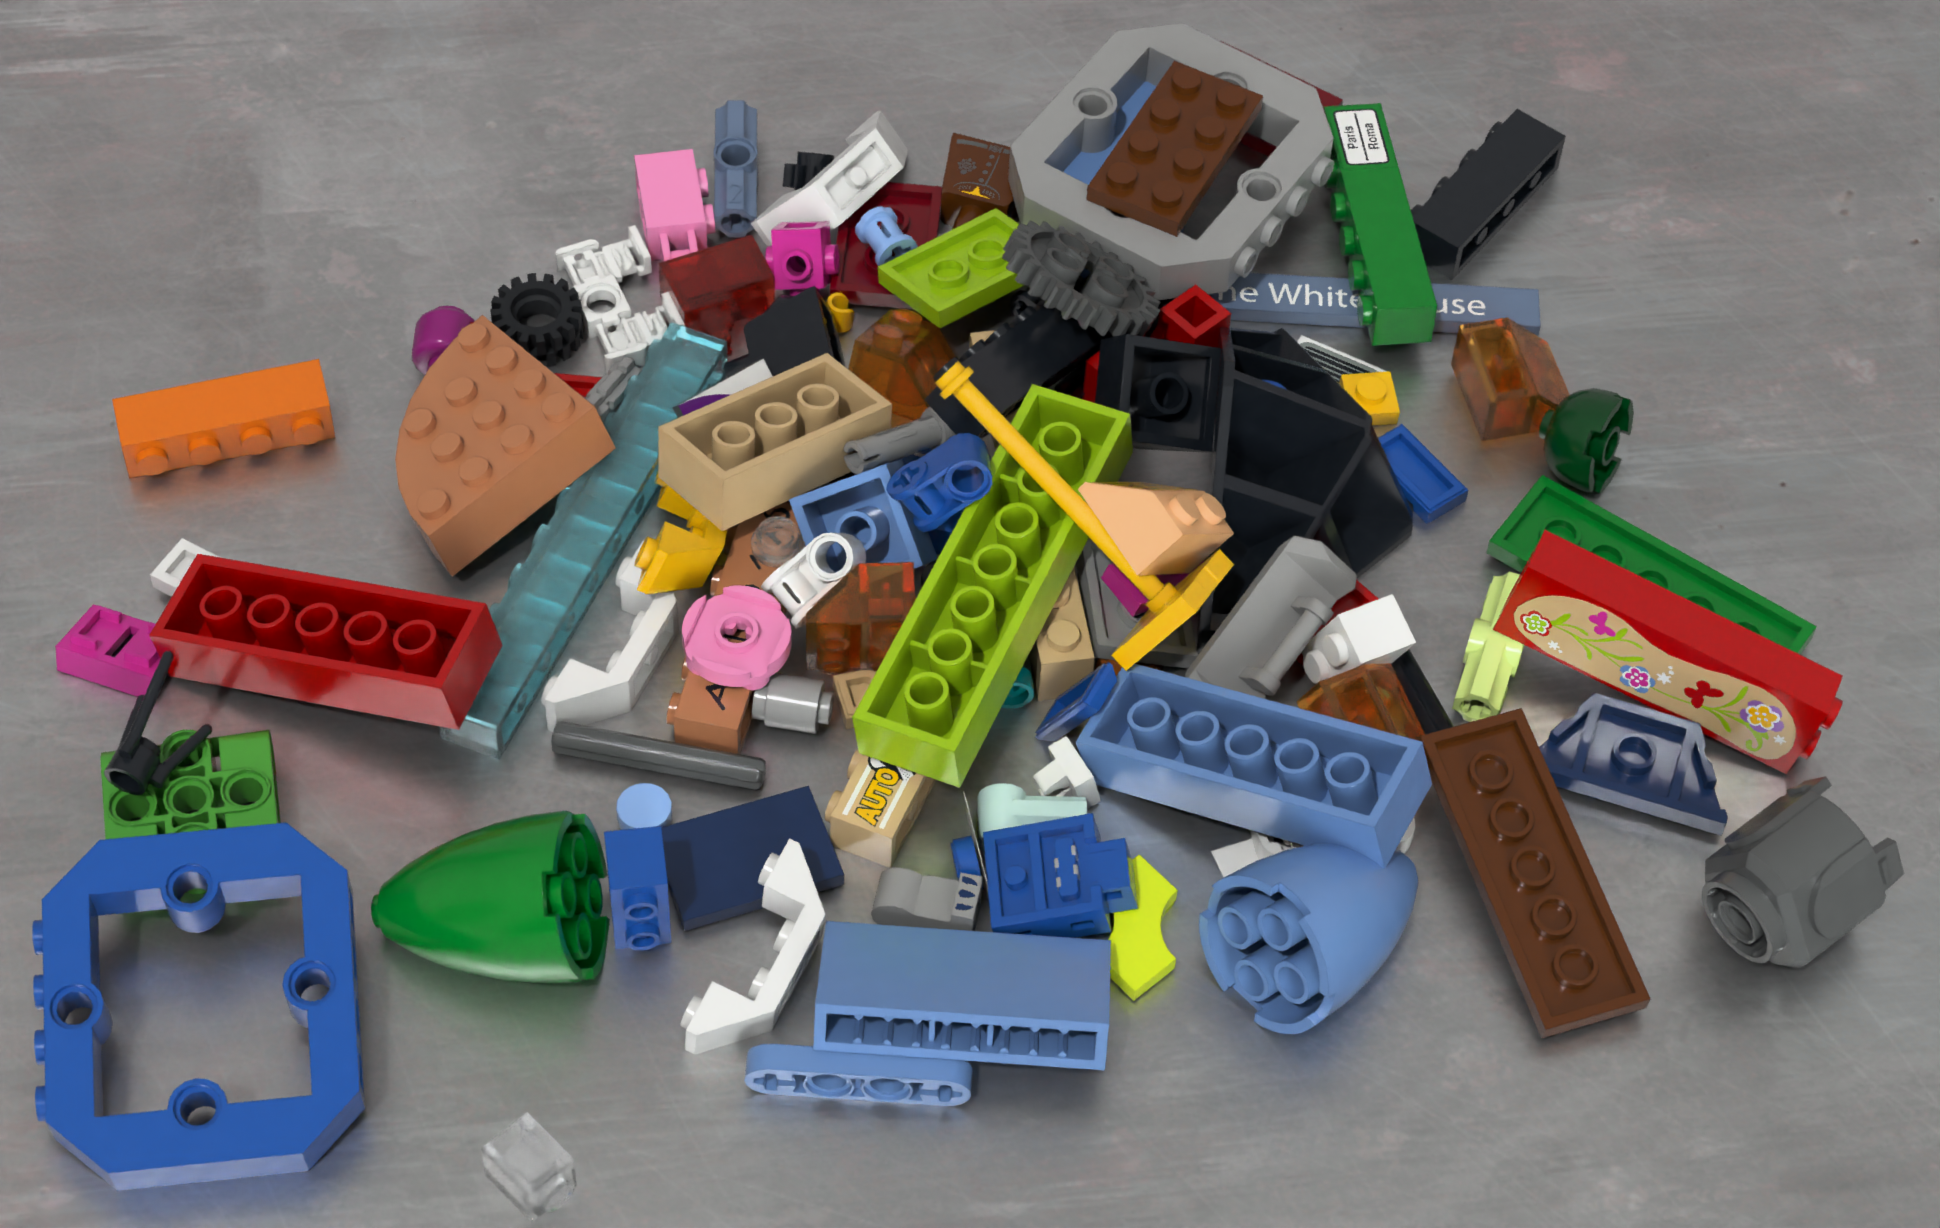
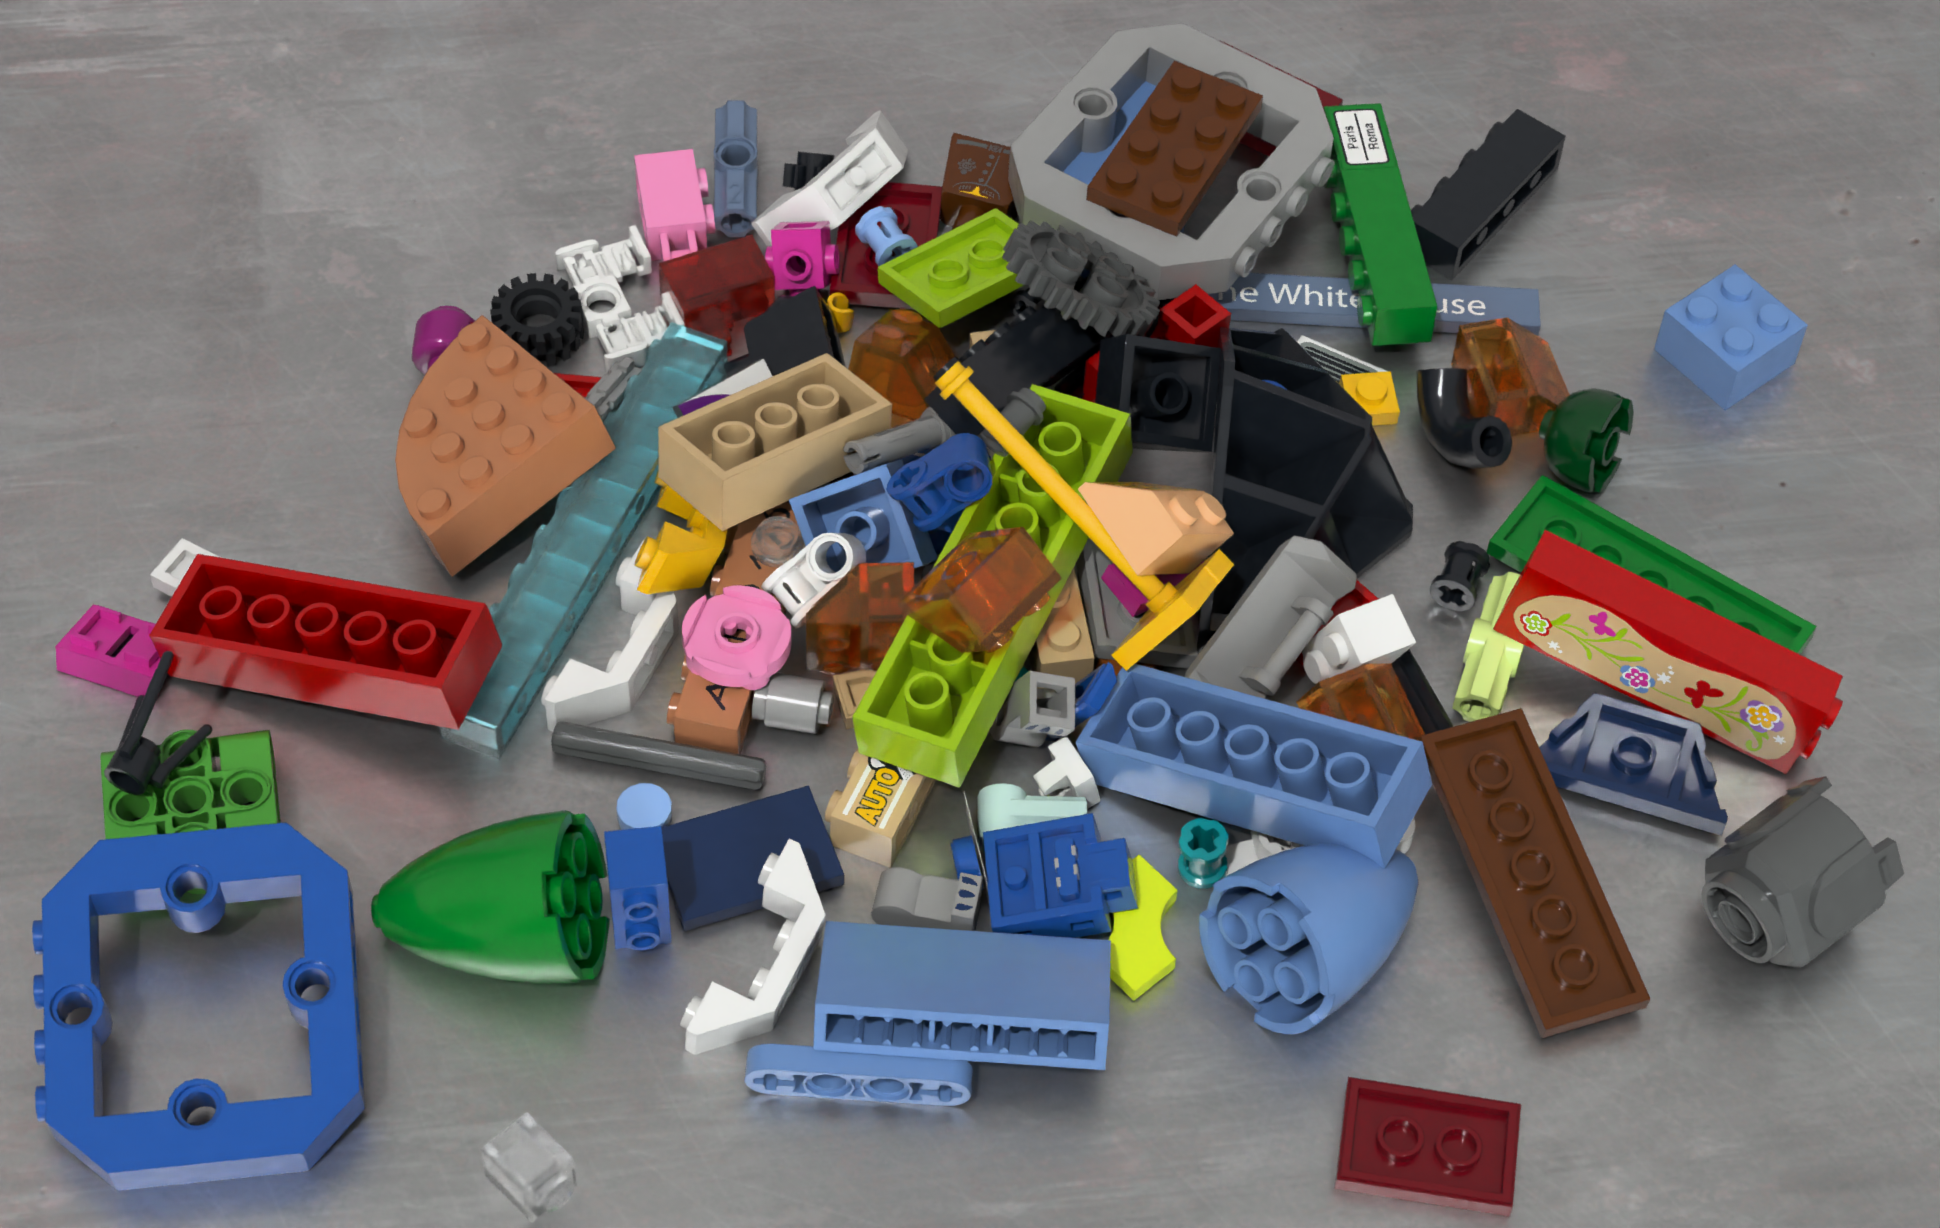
(223, 418): orange brick -> none
(982, 589): none -> clear orange slope
(1022, 412): none -> dark grey pin
(1036, 712): none -> light grey leg
(1202, 853): none -> teal bush
(1421, 475): blue tile -> none
(1428, 1146): none -> dark red tile
(1451, 424): none -> black cylinder
(1460, 576): none -> black bush
(1730, 337): none -> medium blue brick

